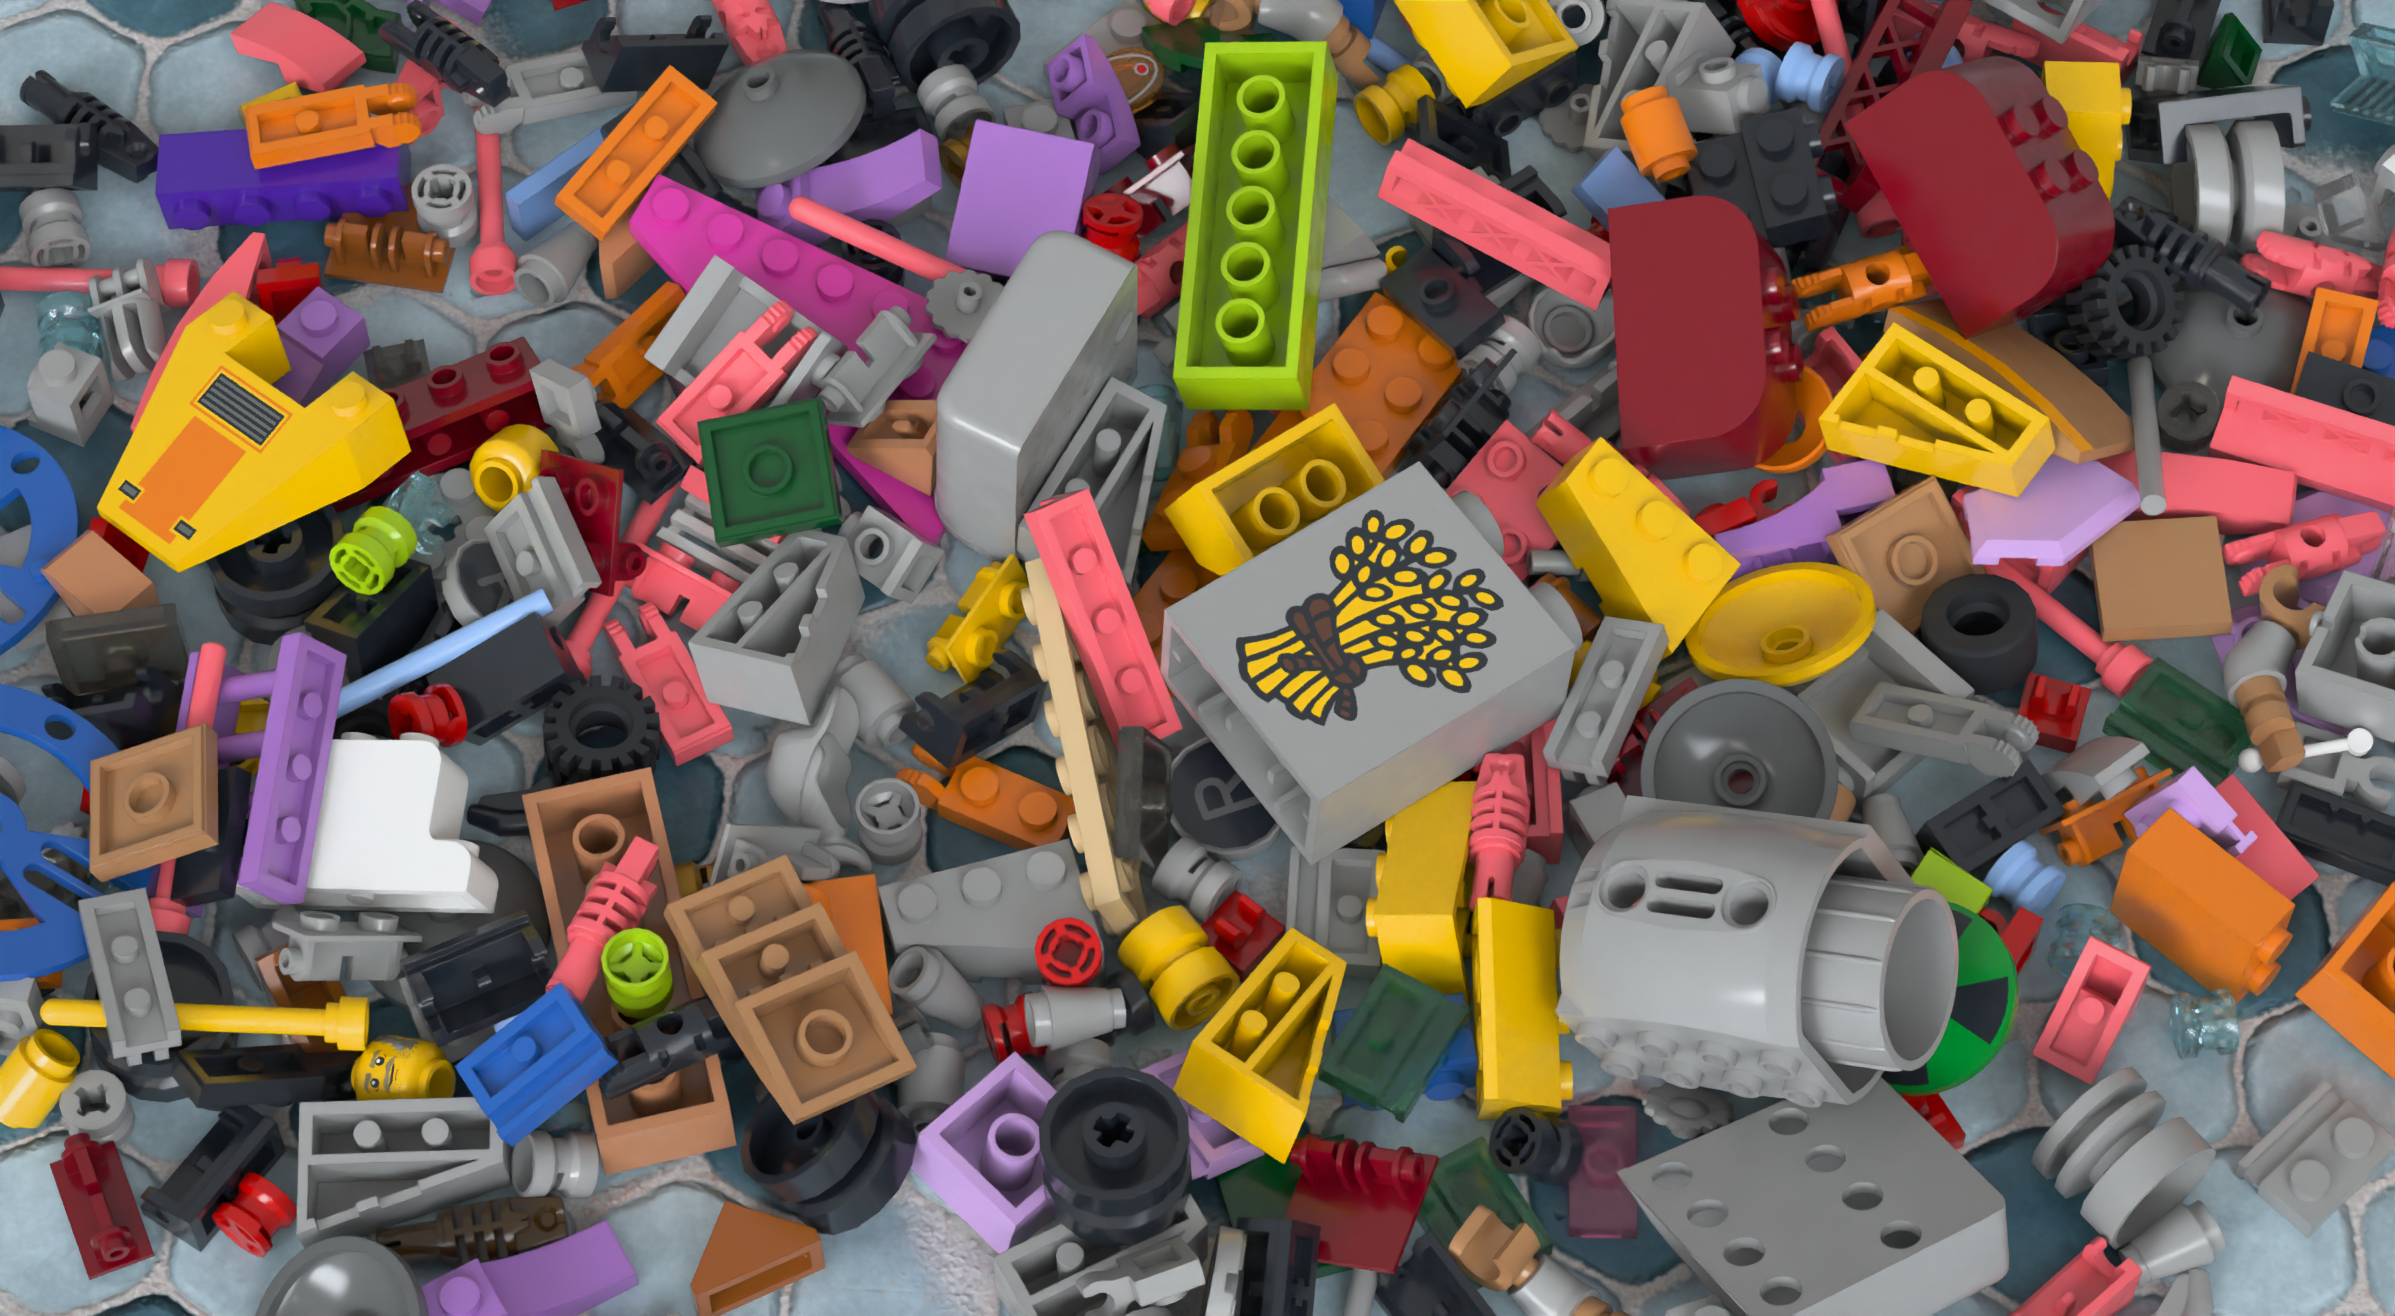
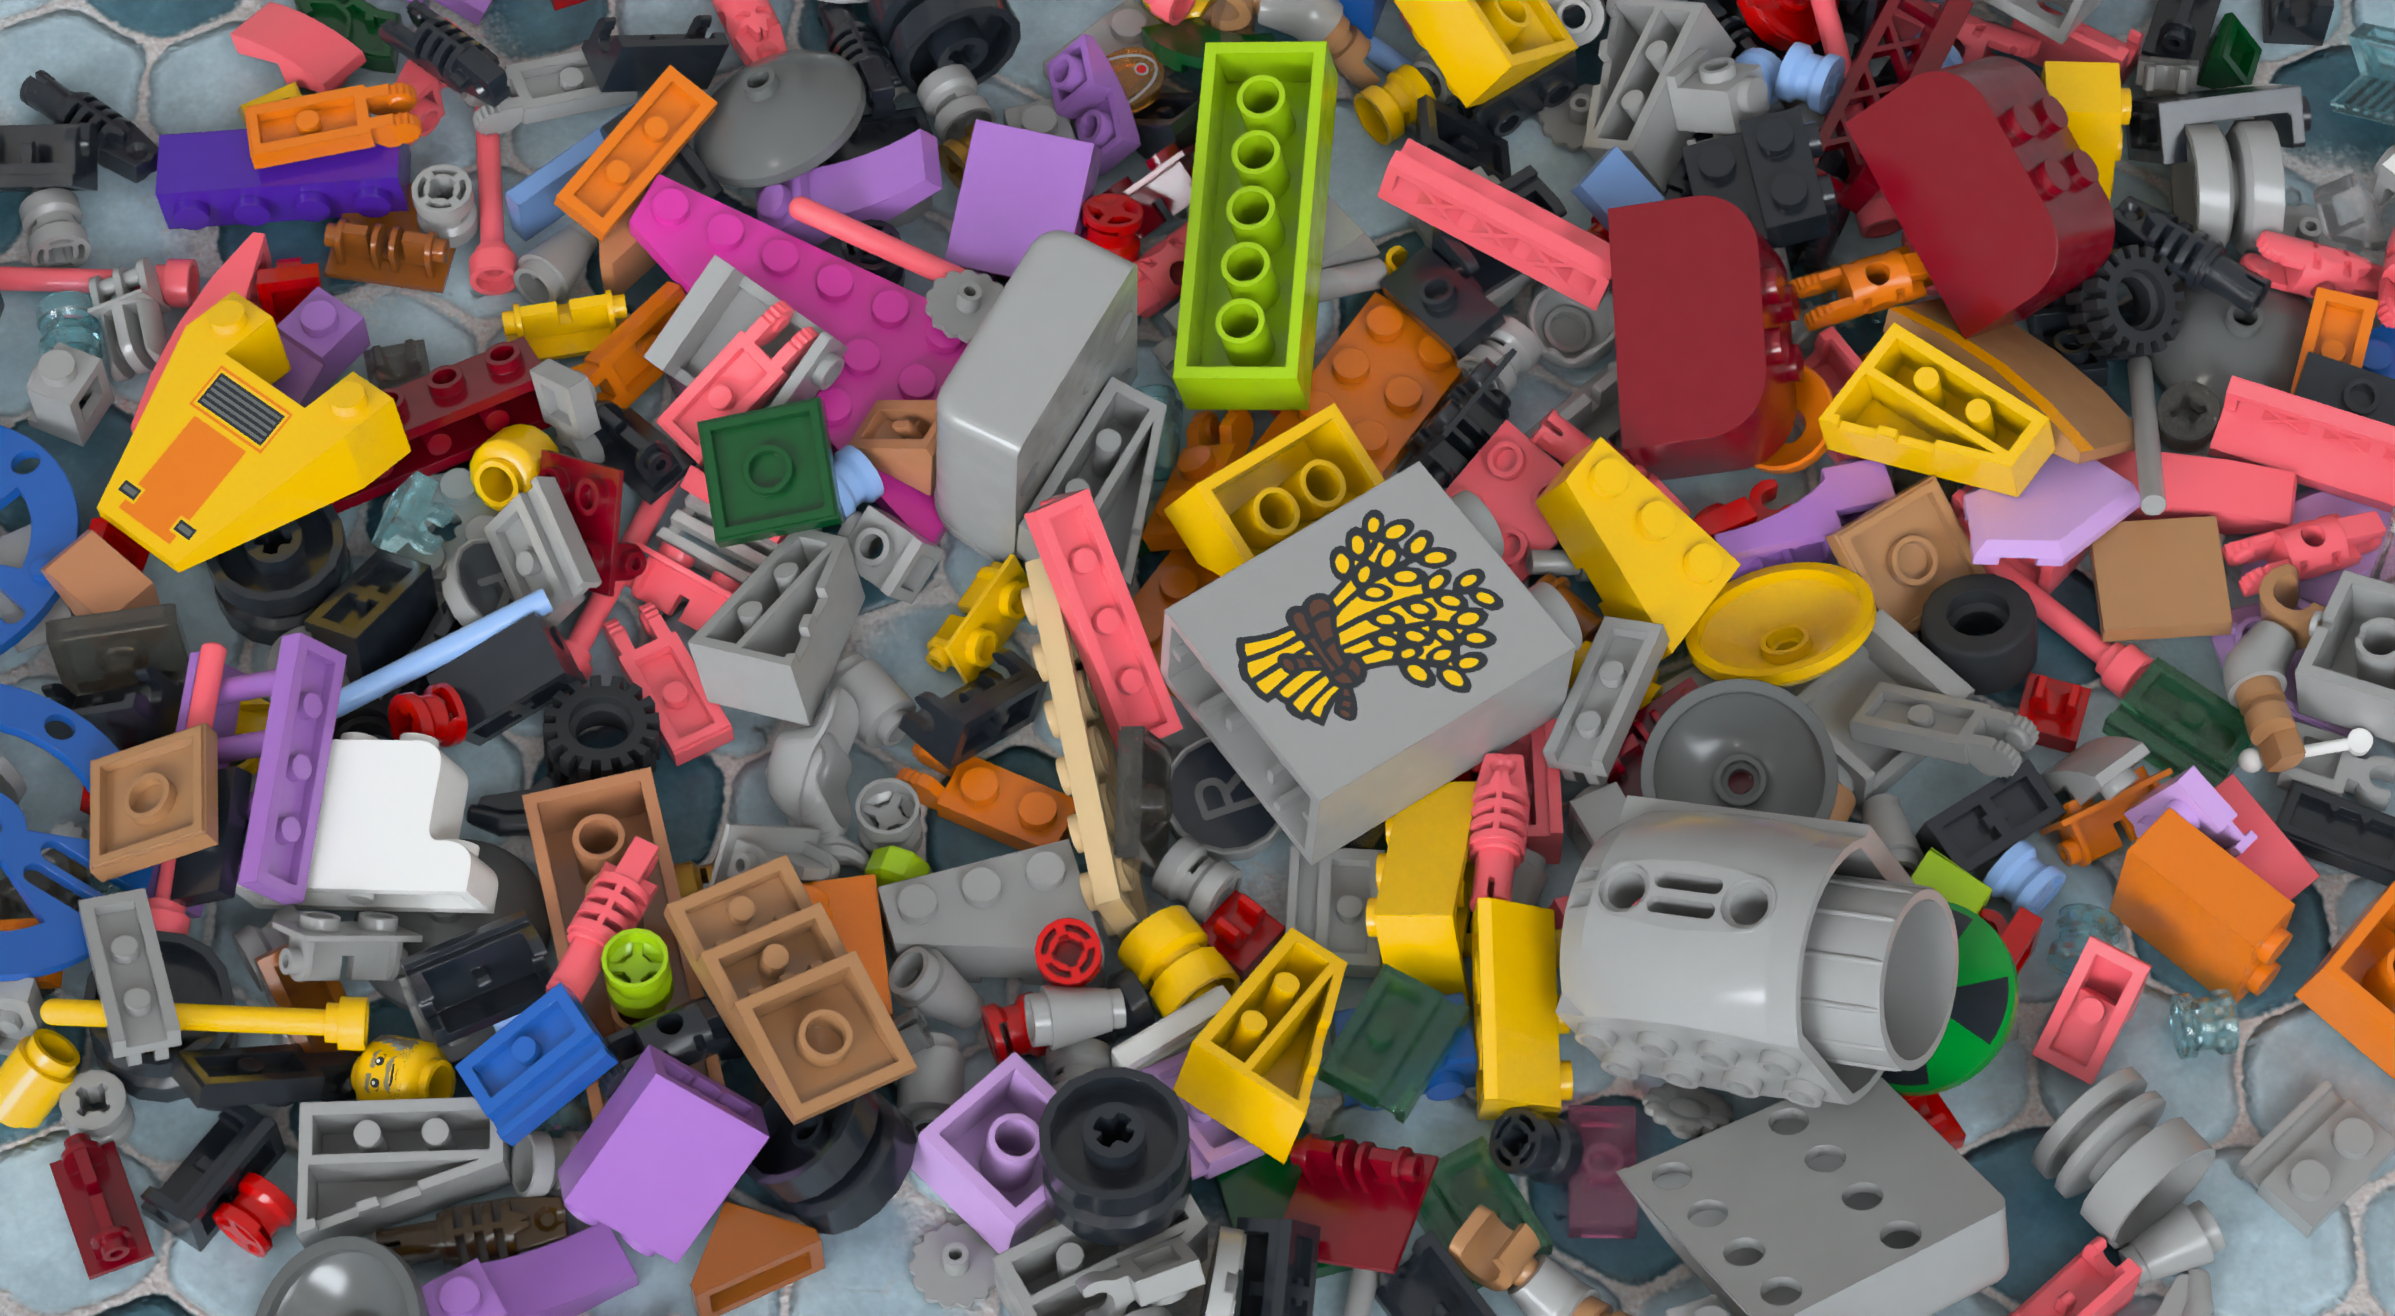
(373, 550): lime wheel -> none
(566, 328): none -> yellow hinge
(662, 1155): none -> medium lavender brick
(856, 479): none -> light blue wheel
(859, 390): light grey hinge -> none
(895, 864): none -> lime tile
(953, 1266): none -> light grey piece
(1170, 1034): none -> white tile
(1657, 134): orange brick -> none

